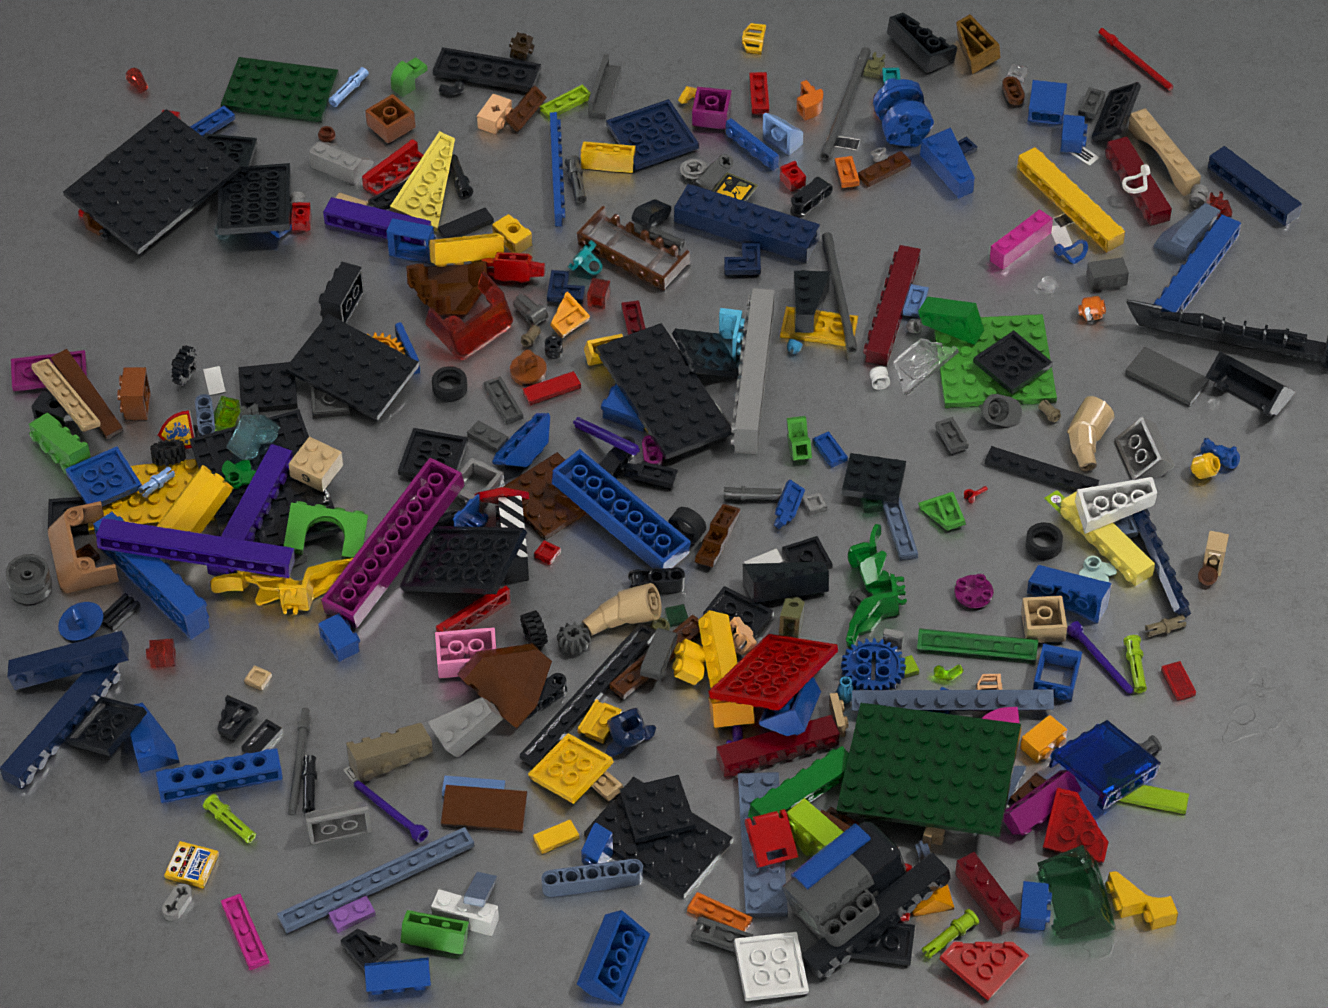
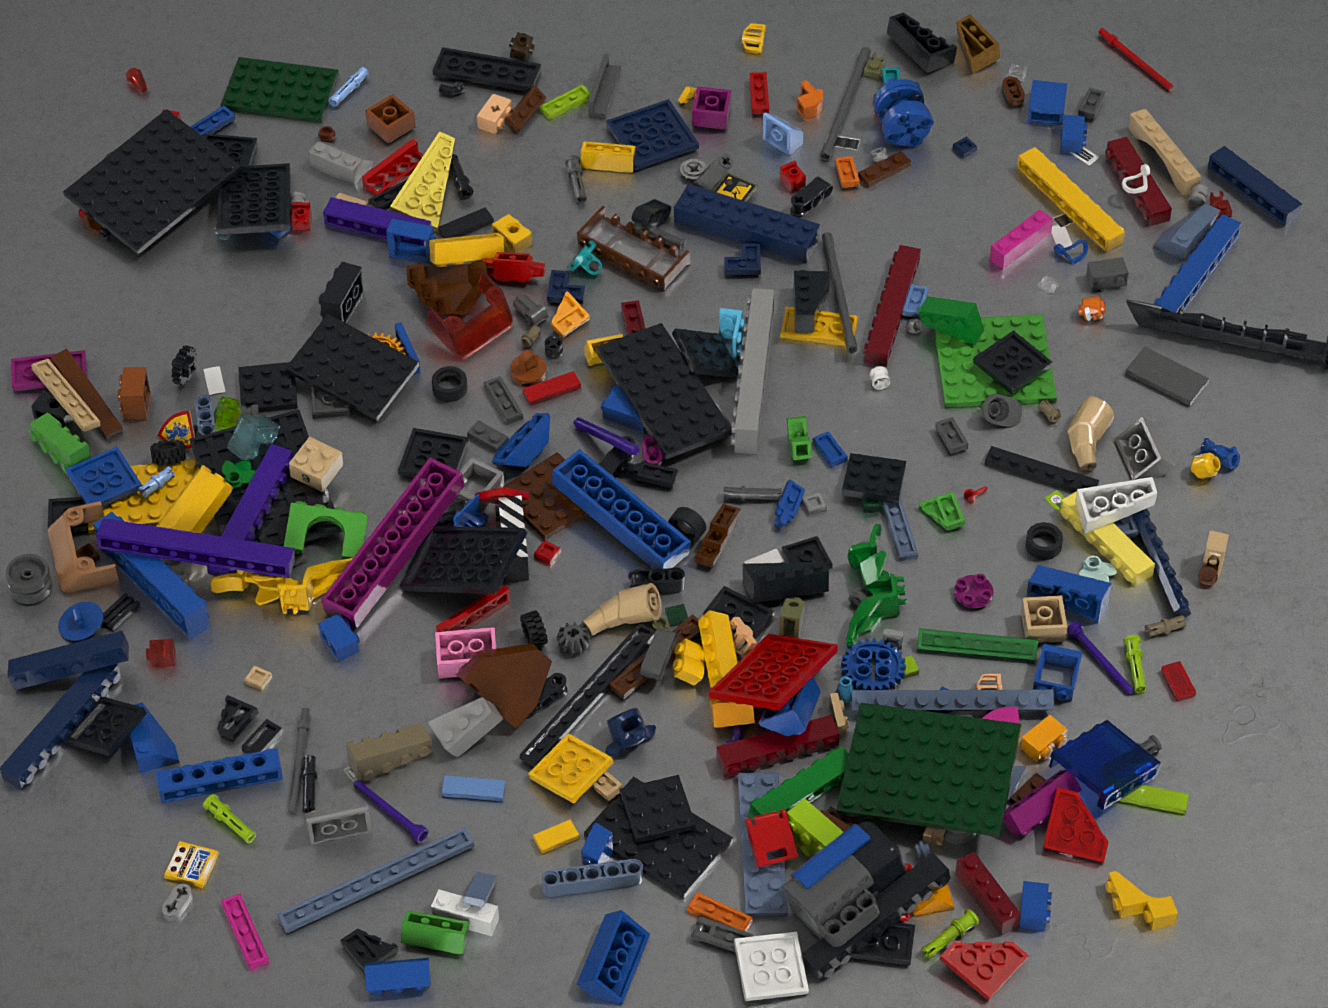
(352, 914): medium lavender plate -> none
(404, 76): bright green brick -> none
(484, 808): reddish brown tile -> none
(558, 187): blue plate -> none
(595, 722): yellow plate -> none
(598, 293): clear red brick -> none
(752, 144): blue plate -> none
(795, 345): dark azure hinge -> none
(921, 362): clear wing -> none
(947, 675): clear neon green arm -> none
(948, 162): blue wedge -> none
(1077, 894): clear green windscreen -> none
(1116, 111): black tile -> none
(1249, 384): black windscreen -> none

